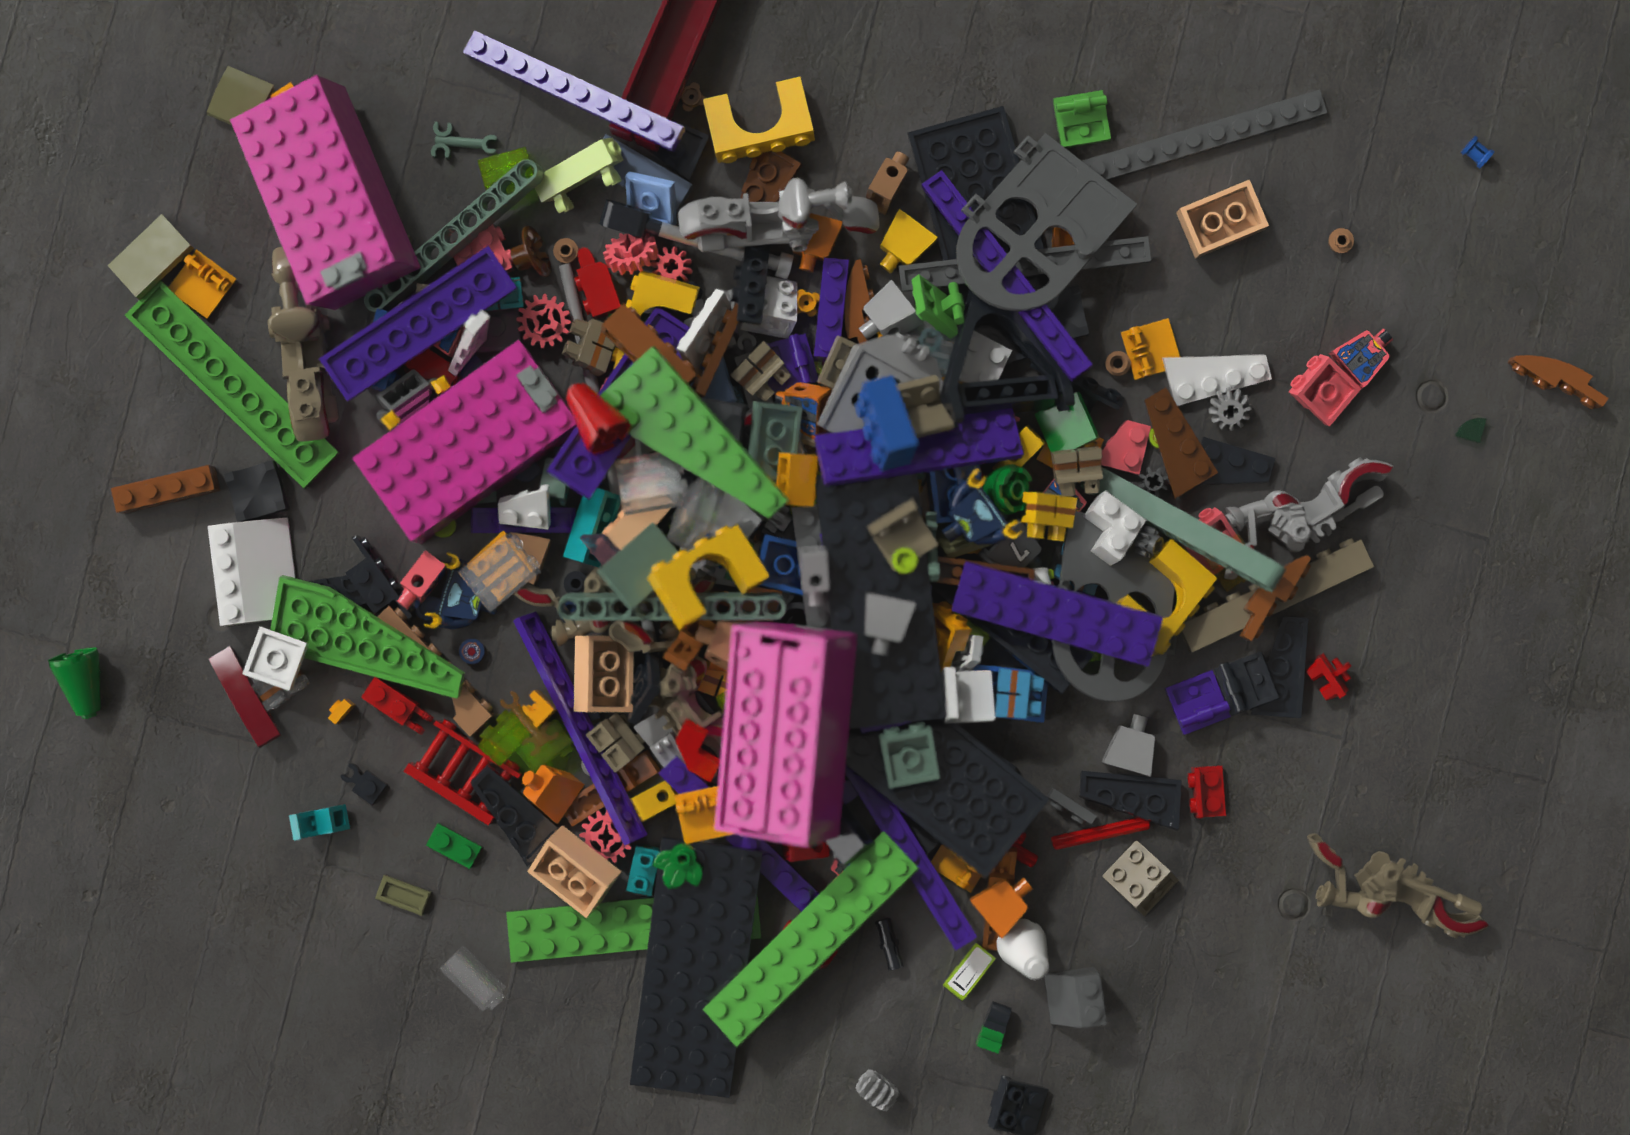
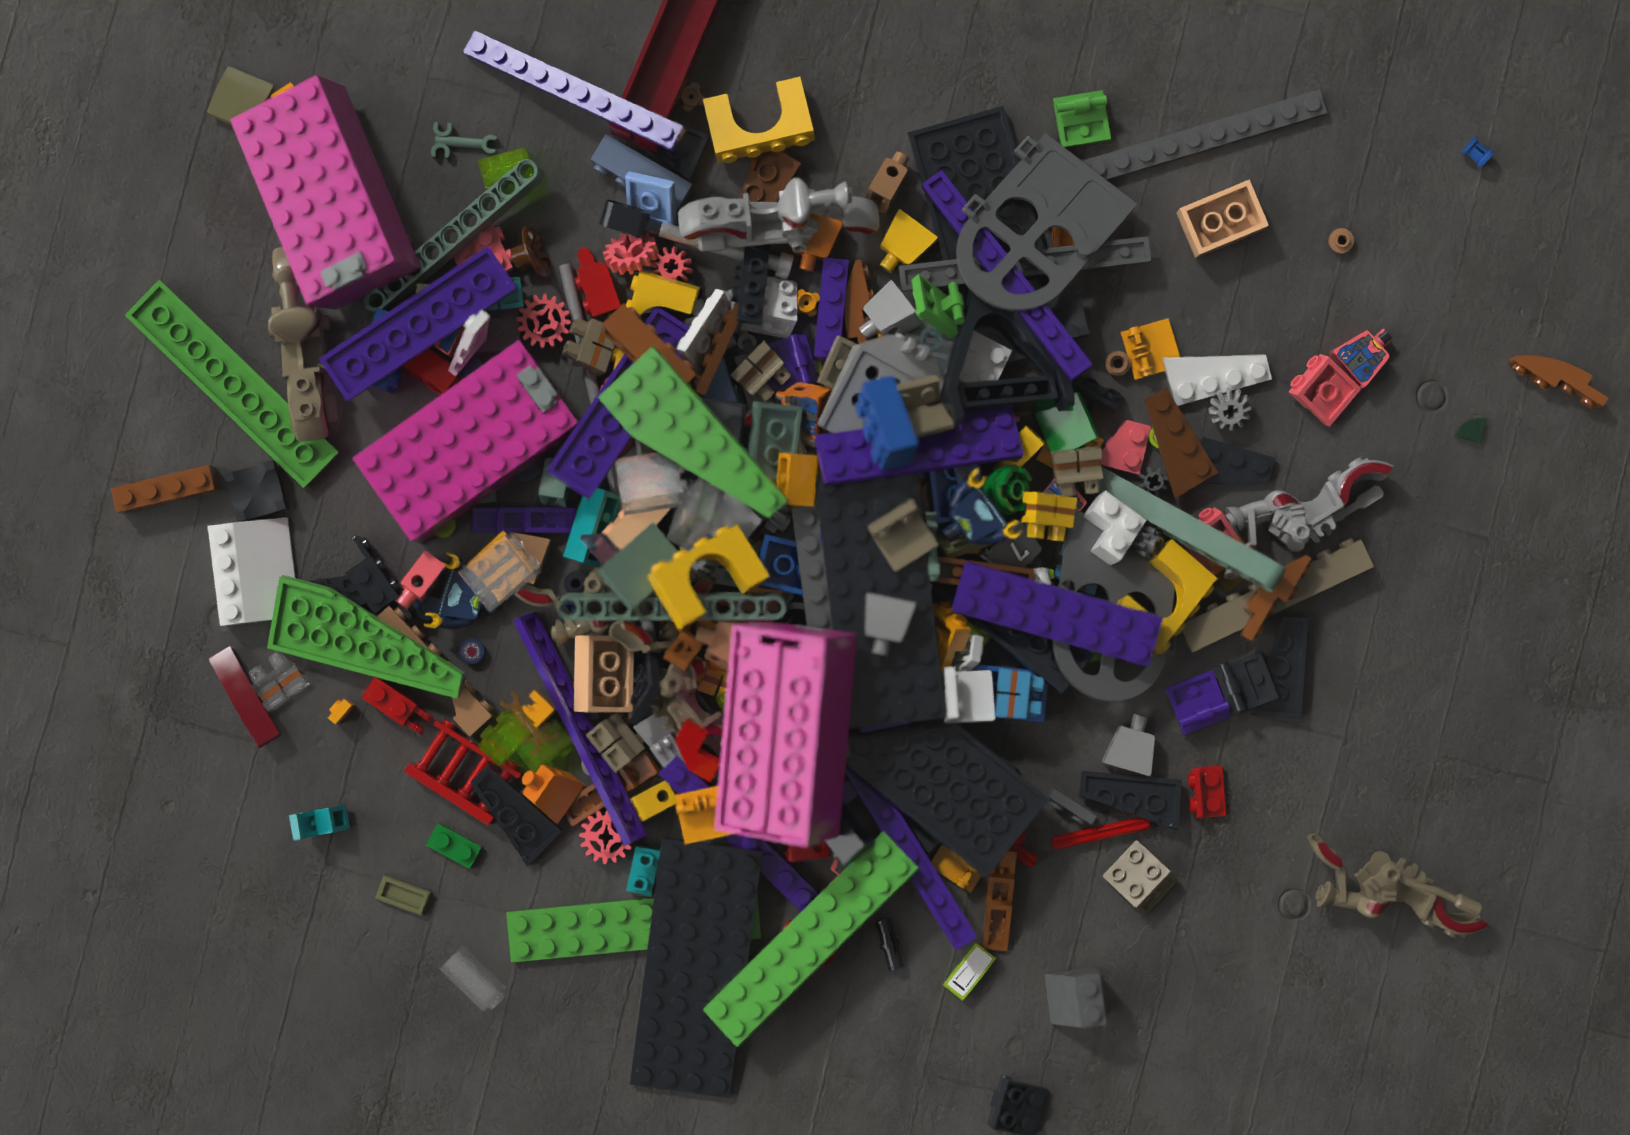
(79, 680): green cone -> none
(150, 257): tile -> none
(201, 283): light orange hinge -> none
(275, 658): white plate -> none
(367, 785): black plate -> none
(407, 397): dark grey torso -> none
(526, 509): white wing -> none
(569, 257): medium nougat plate -> none
(574, 871): light nougat brick -> none
(579, 169): yellowish green brick -> none
(596, 419): red cone -> none
(677, 869): green plate -> none
(814, 562): light grey torso -> none
(877, 1090): light grey gear -> none
(904, 560): lime tile -> none
(909, 755): sand green plate -> none
(994, 1027): leg -> none
(1002, 904): orange torso -> none
(1025, 949): white cone -> none
(1336, 686): red hips -> none

